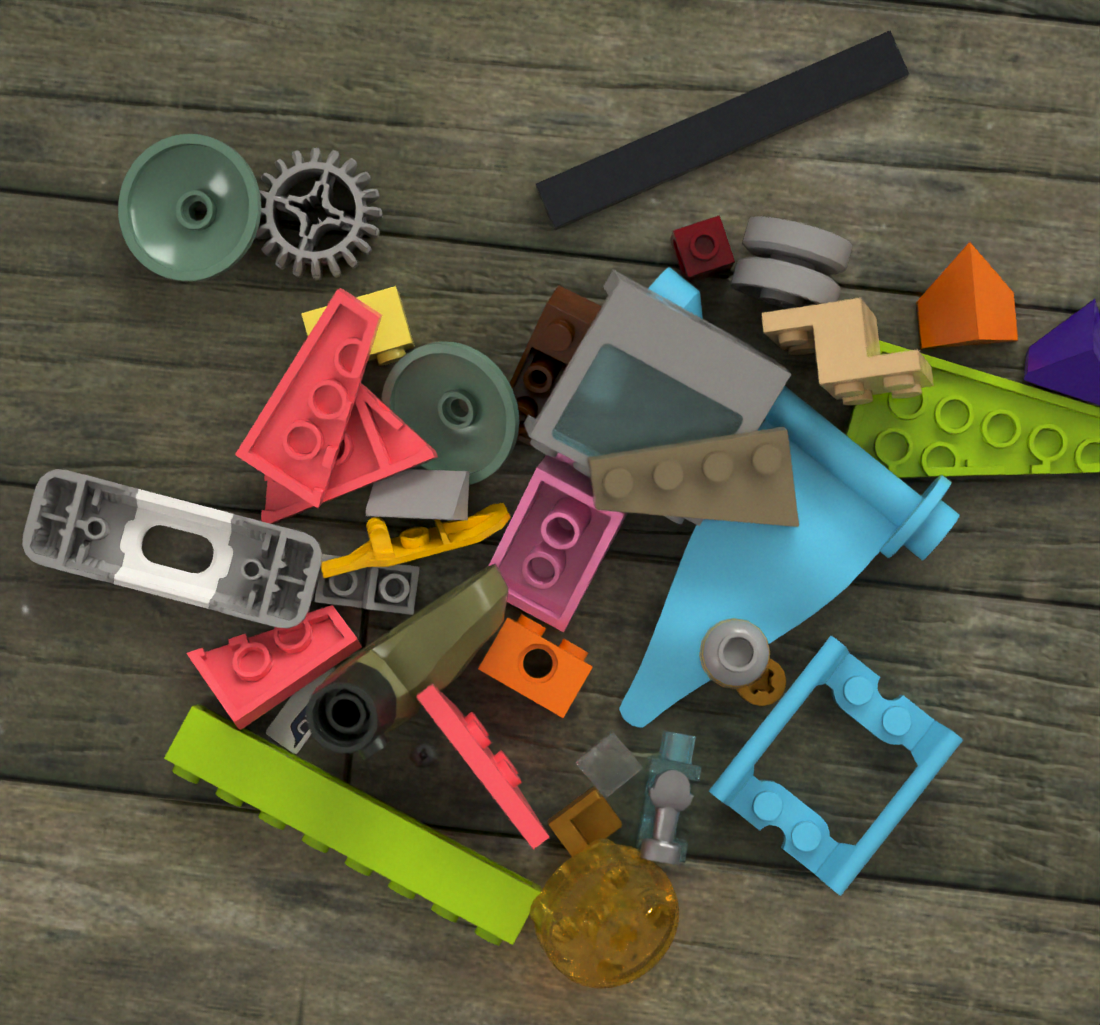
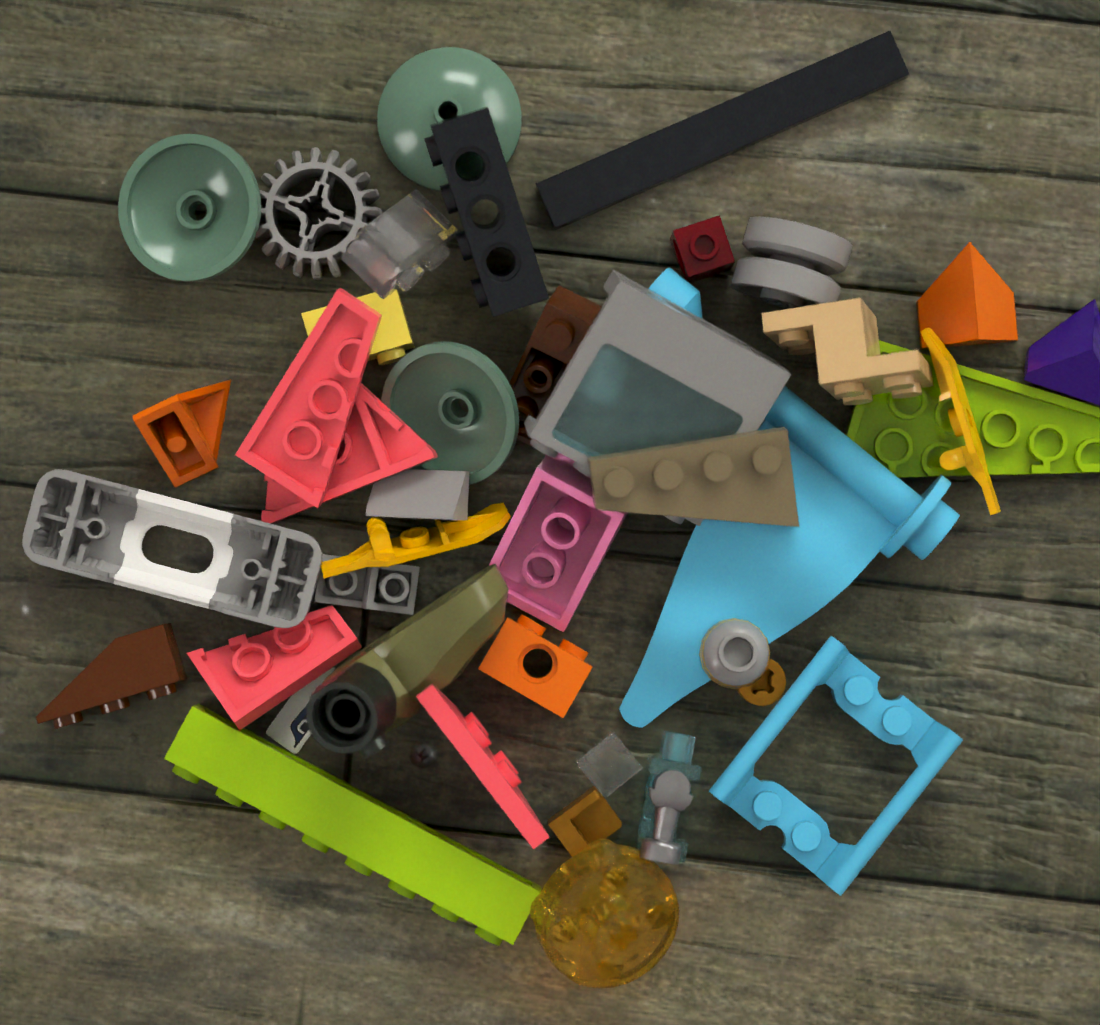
(126, 667): none -> reddish brown slope
(186, 431): none -> orange slope
(400, 245): none -> clear brick
(419, 92): none -> sand green dish
(522, 280): none -> black brick
(961, 420): none -> yellow piece

